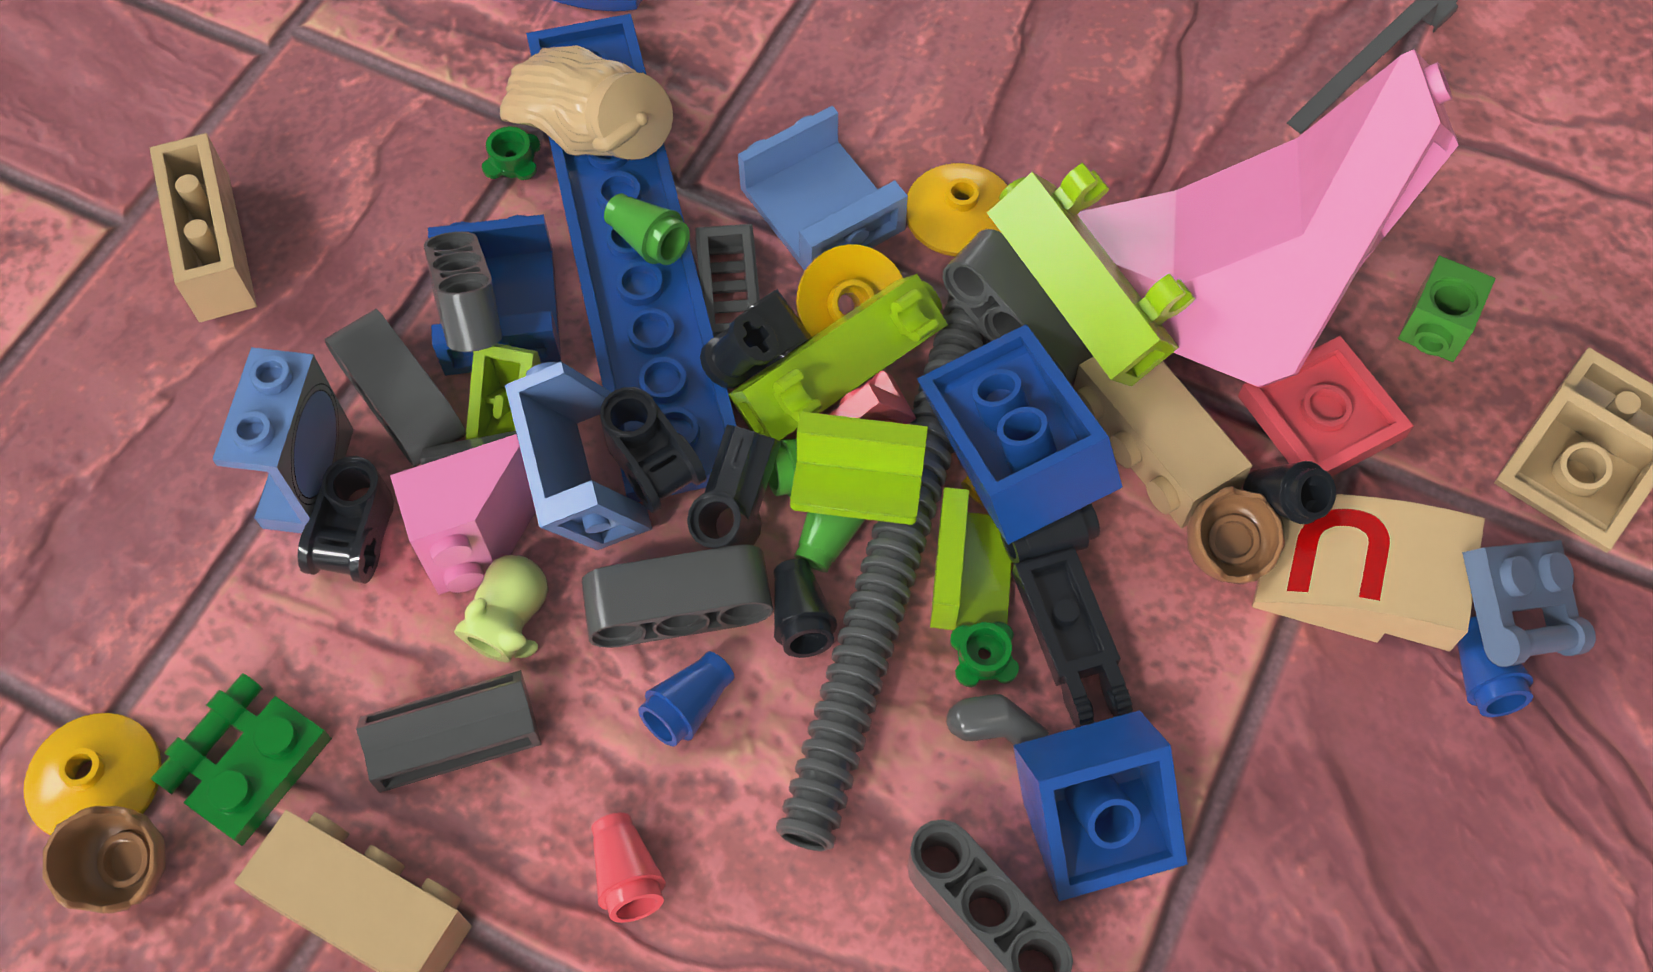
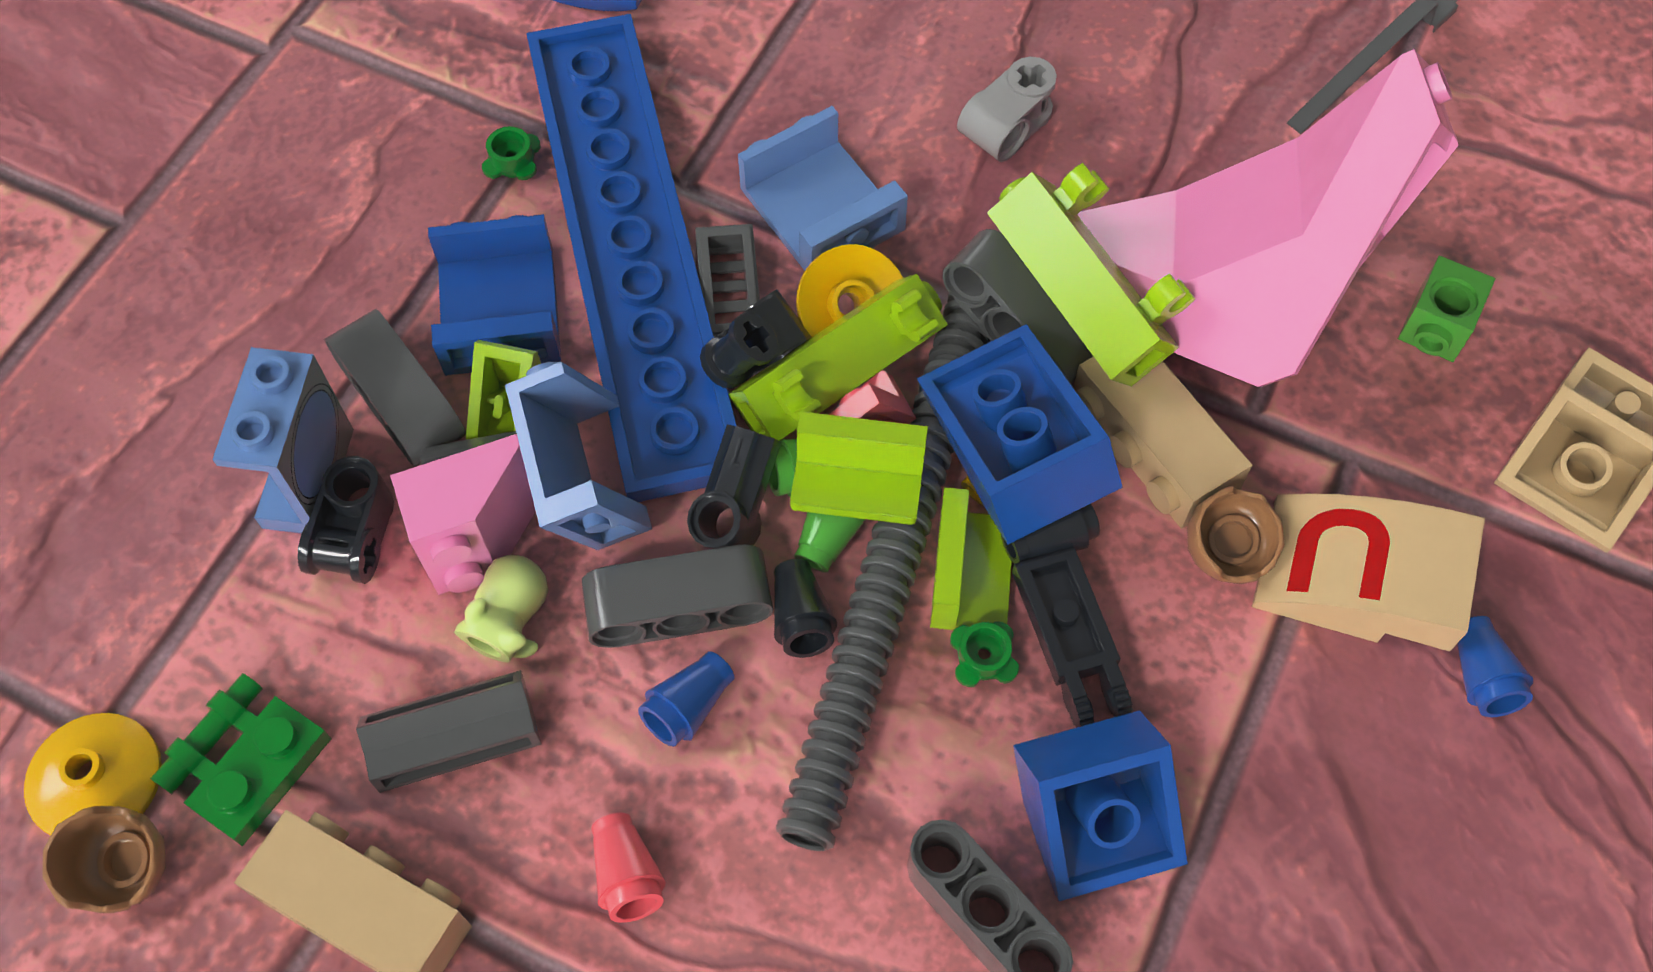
(202, 228): tan brick -> none
(463, 291): dark grey beam -> none
(588, 103): tan hair -> none
(648, 228): bright green cone -> none
(653, 456): black piece -> none
(947, 222): yellow dish -> none
(992, 718): dark grey arm -> none
(1010, 108): none -> light grey piece
(1295, 490): black cone -> none
(1328, 410): coral plate -> none
(1525, 579): sand blue plate -> none

